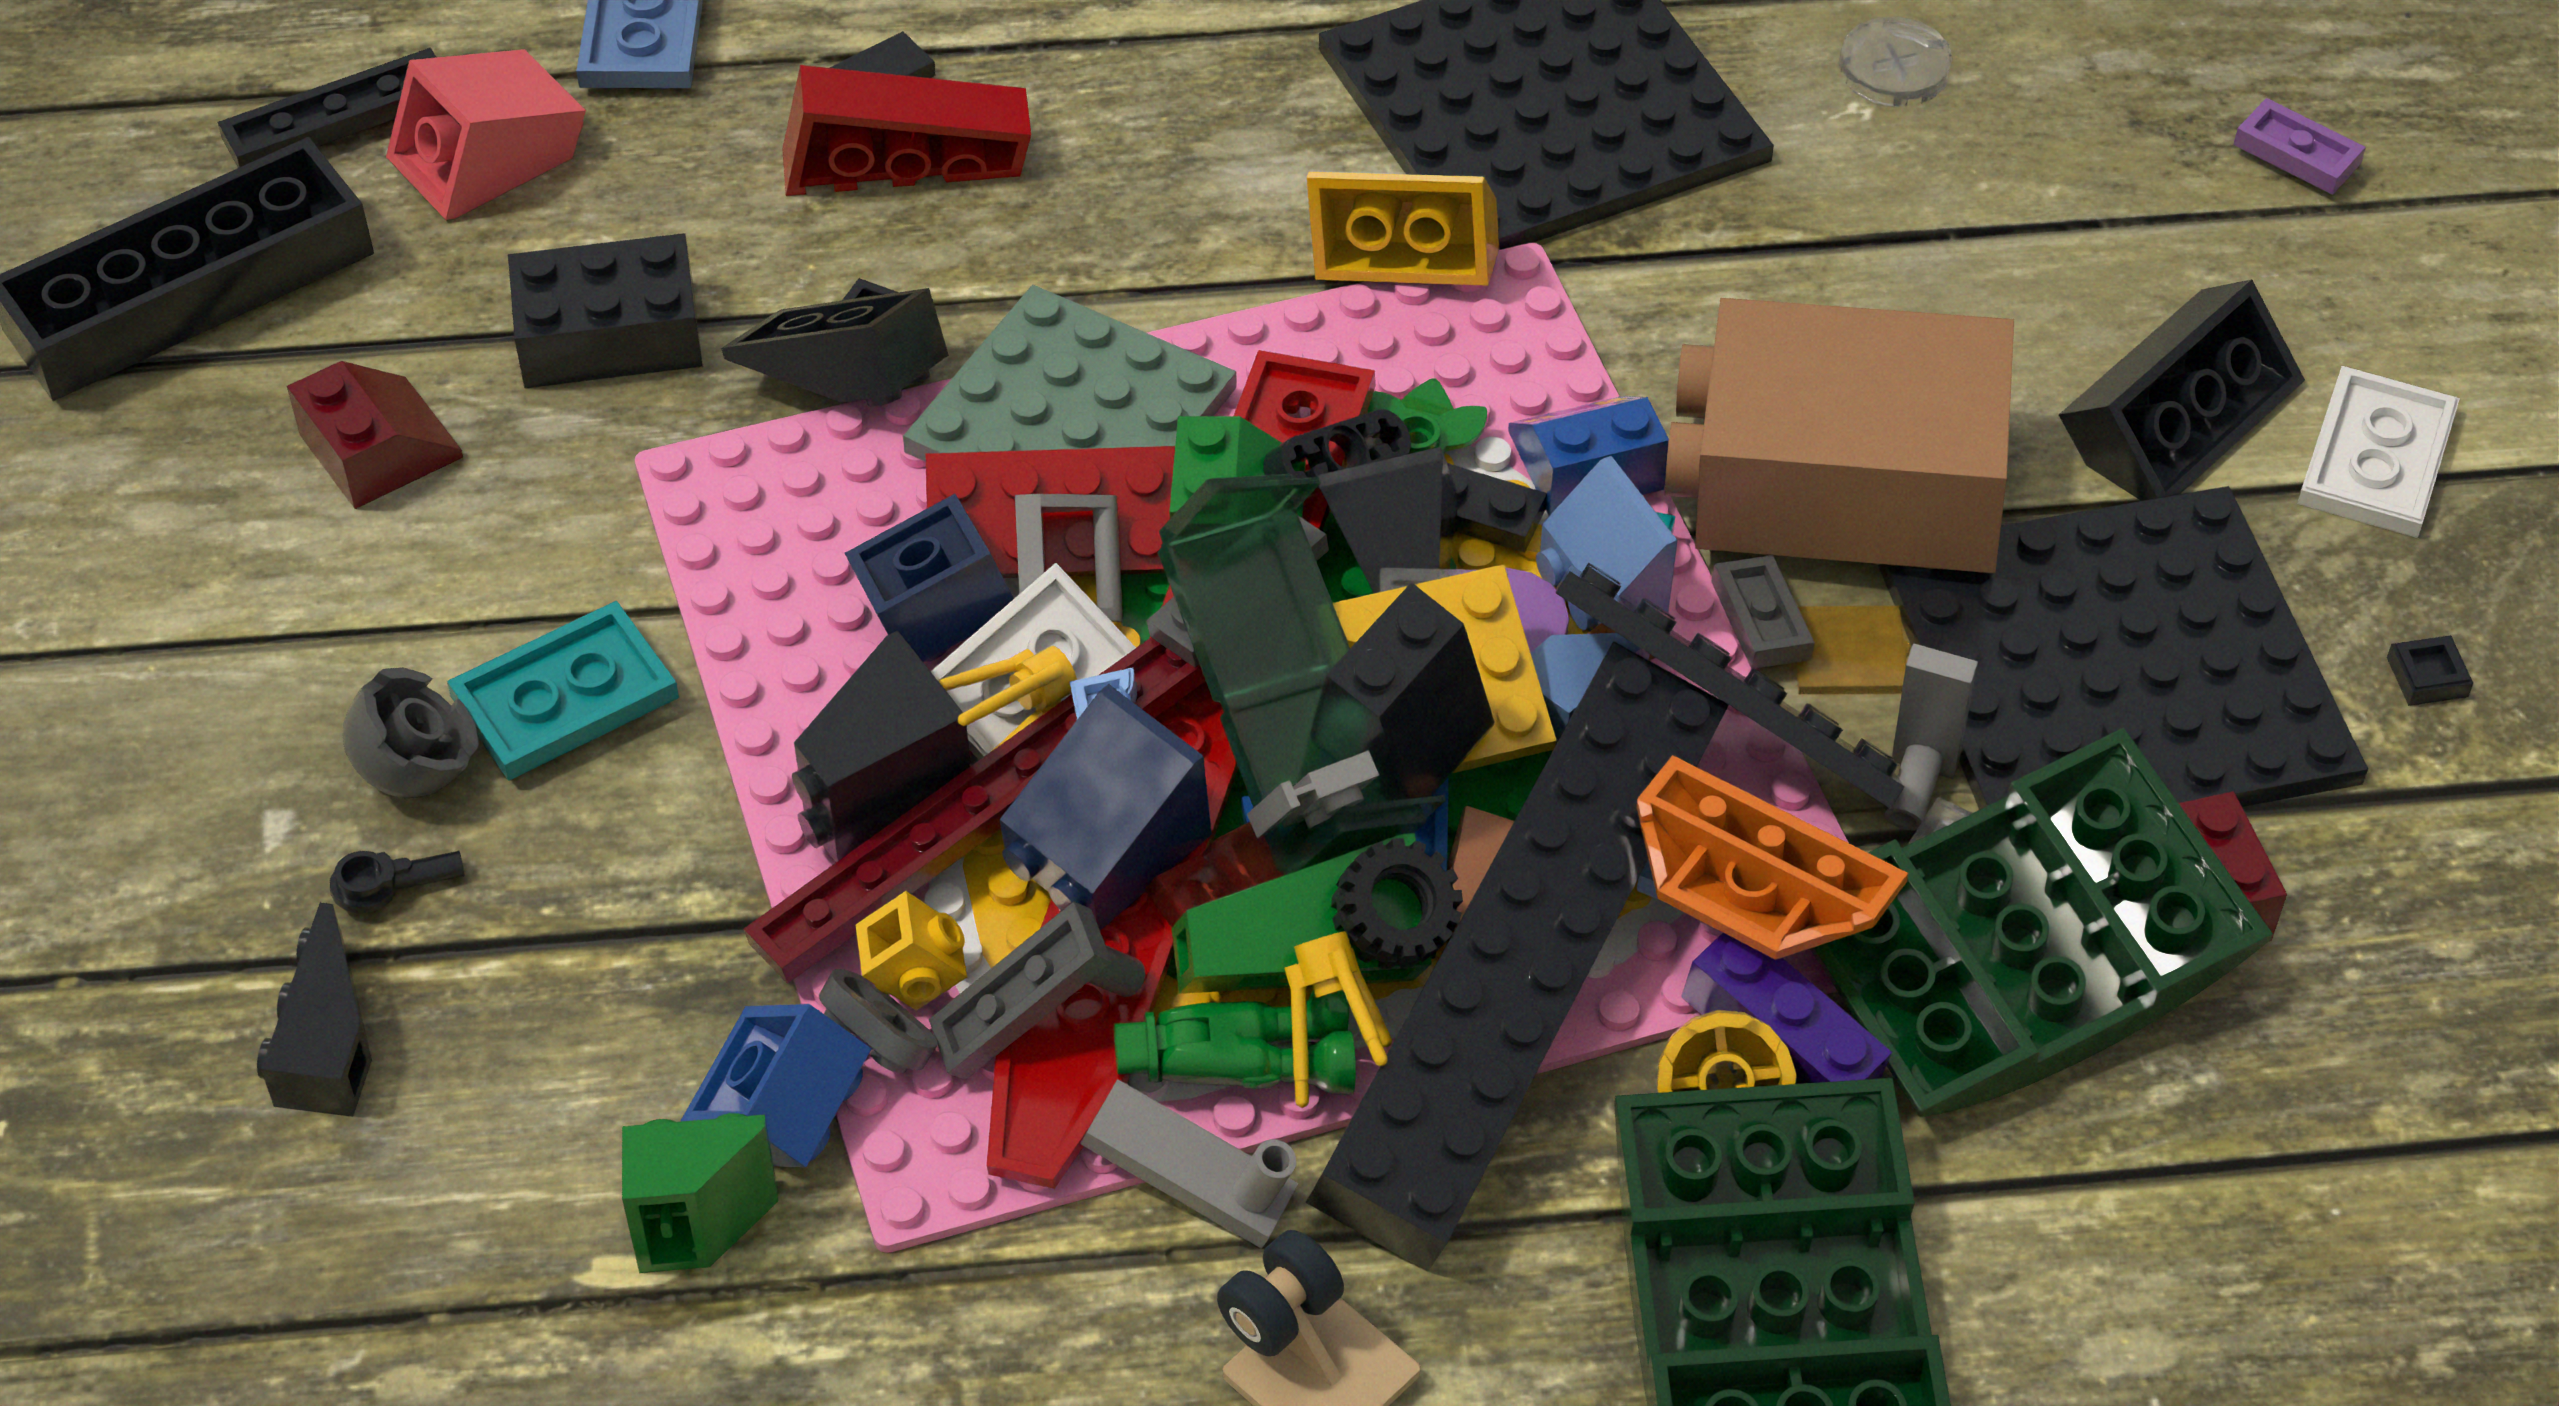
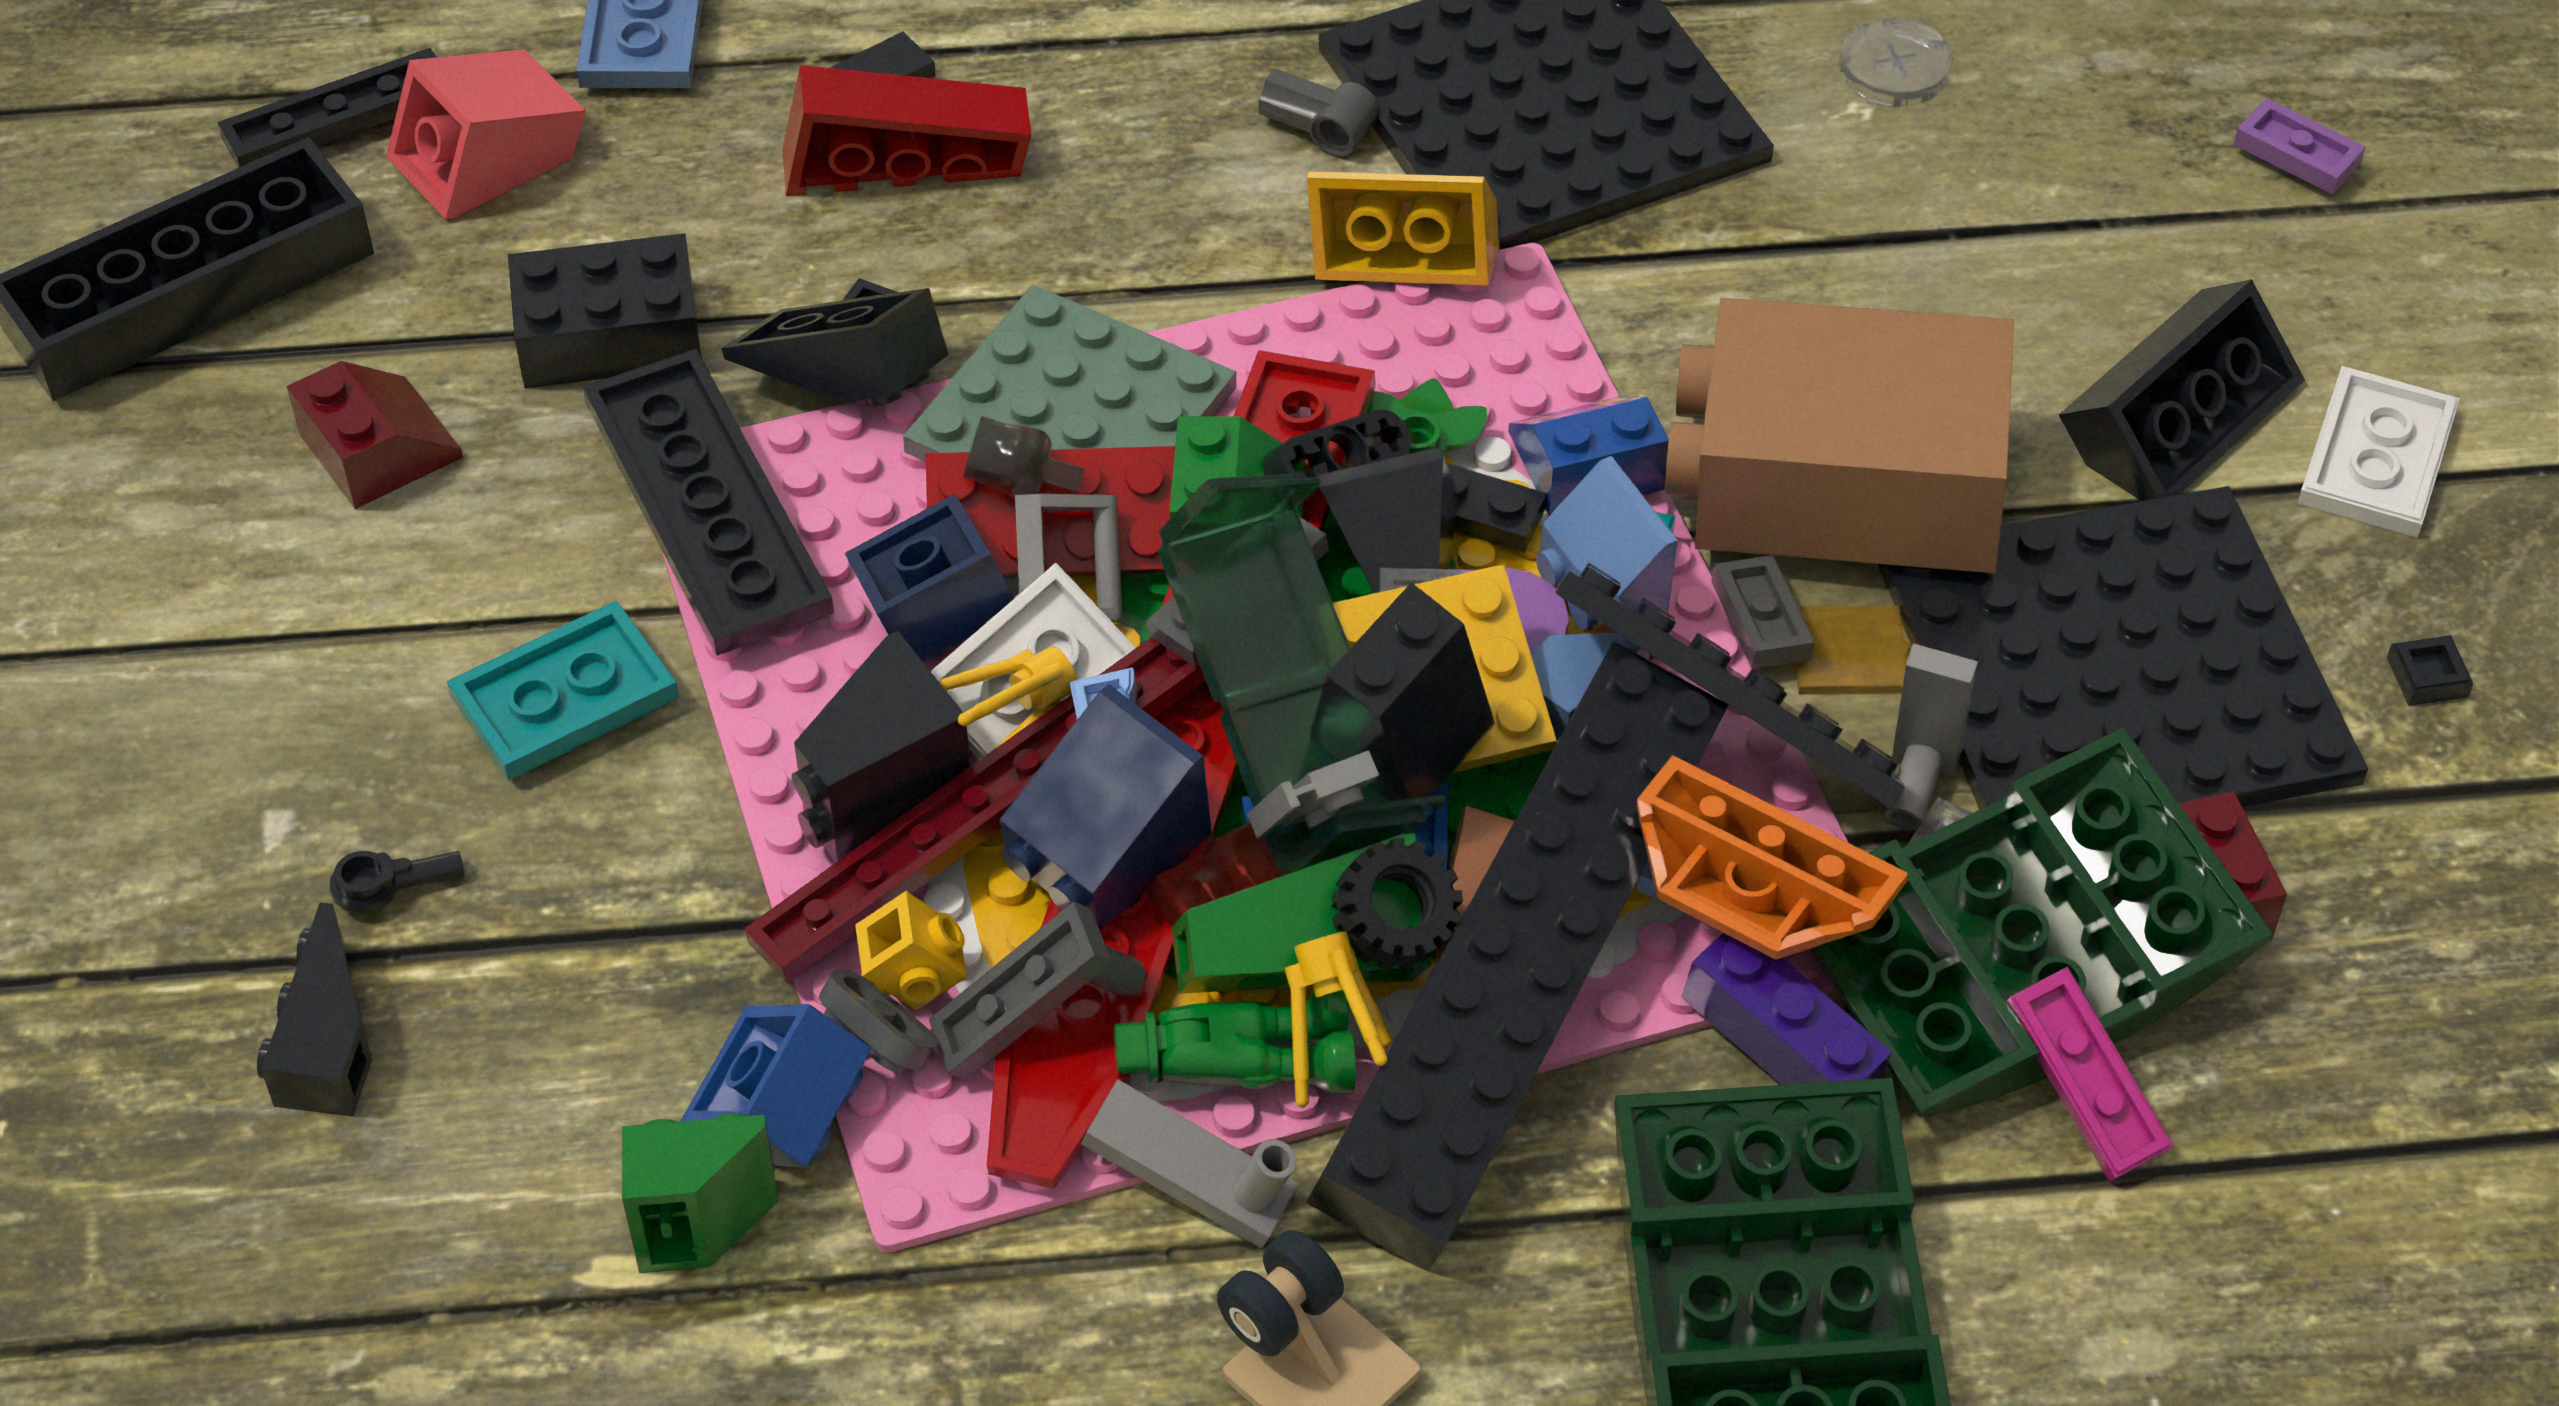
(407, 735): dark grey cylinder -> none
(708, 502): none -> black plate
(1017, 460): none -> clear smoke piece
(1332, 117): none -> dark grey piece
(1713, 1041): yellow cylinder -> none
(2089, 1075): none -> dark pink tile

